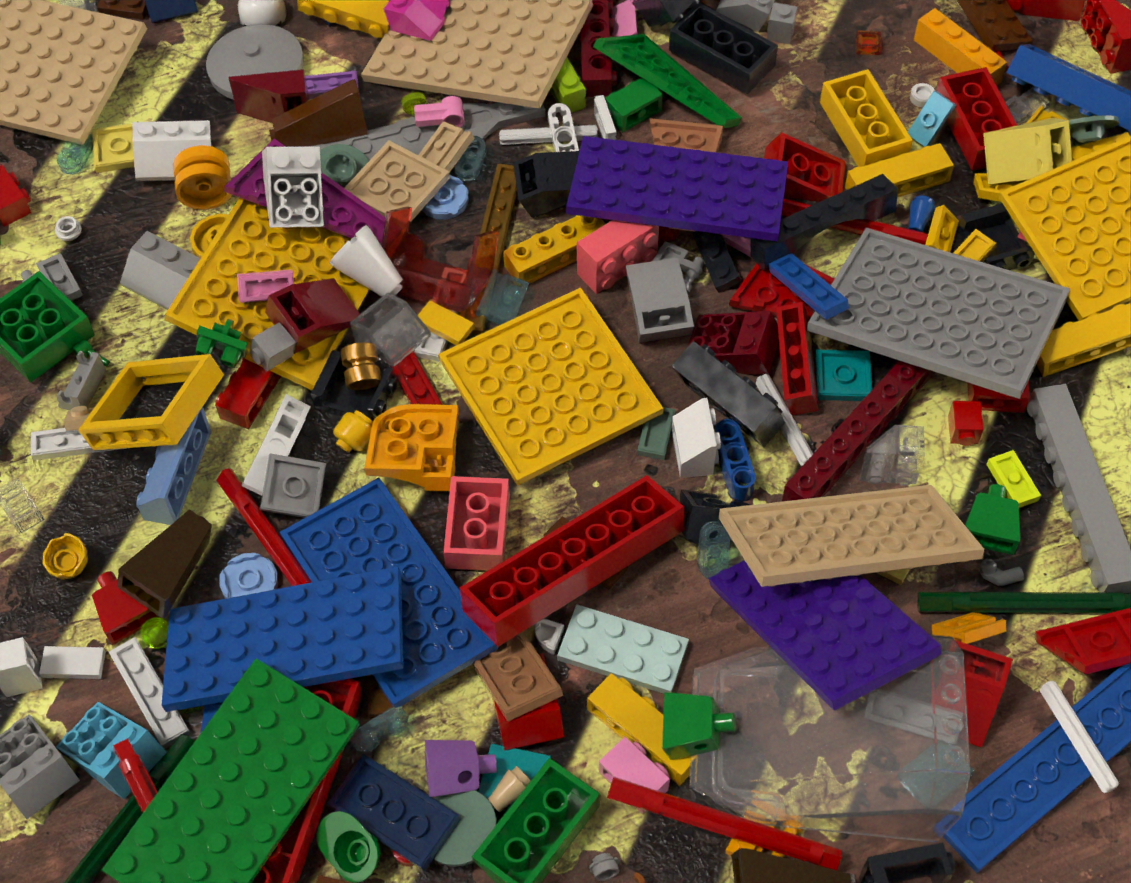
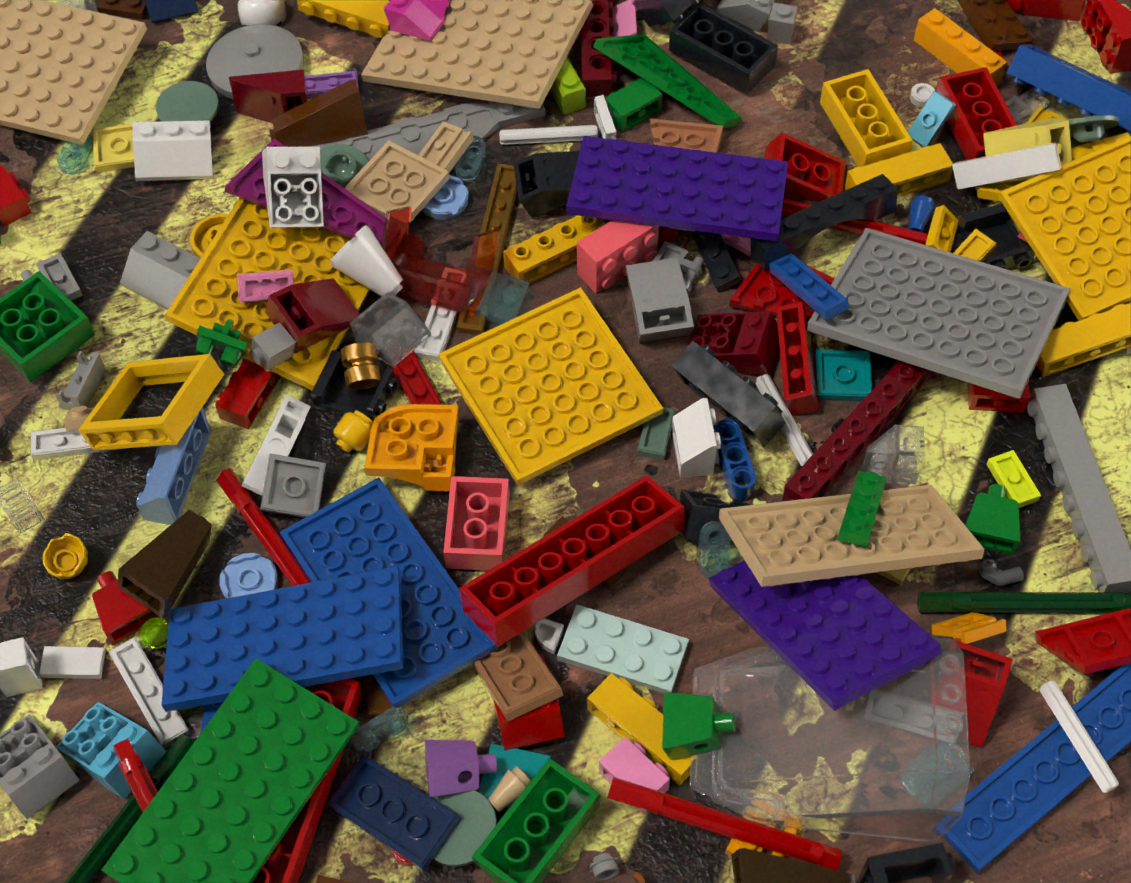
(68, 228): white plate -> none
(86, 348): green hand -> none
(187, 102): none -> sand green piece
(202, 177): light orange wheel -> none
(348, 846): green piece -> none
(412, 99): clear neon green tile -> none
(445, 323): yellow tile -> none
(449, 111): bright pink piece -> none
(556, 130): white beam -> none
(862, 508): none -> green plate
(868, 42): clear red tile -> none
(965, 422): red brick -> none
(1007, 166): none -> white tile

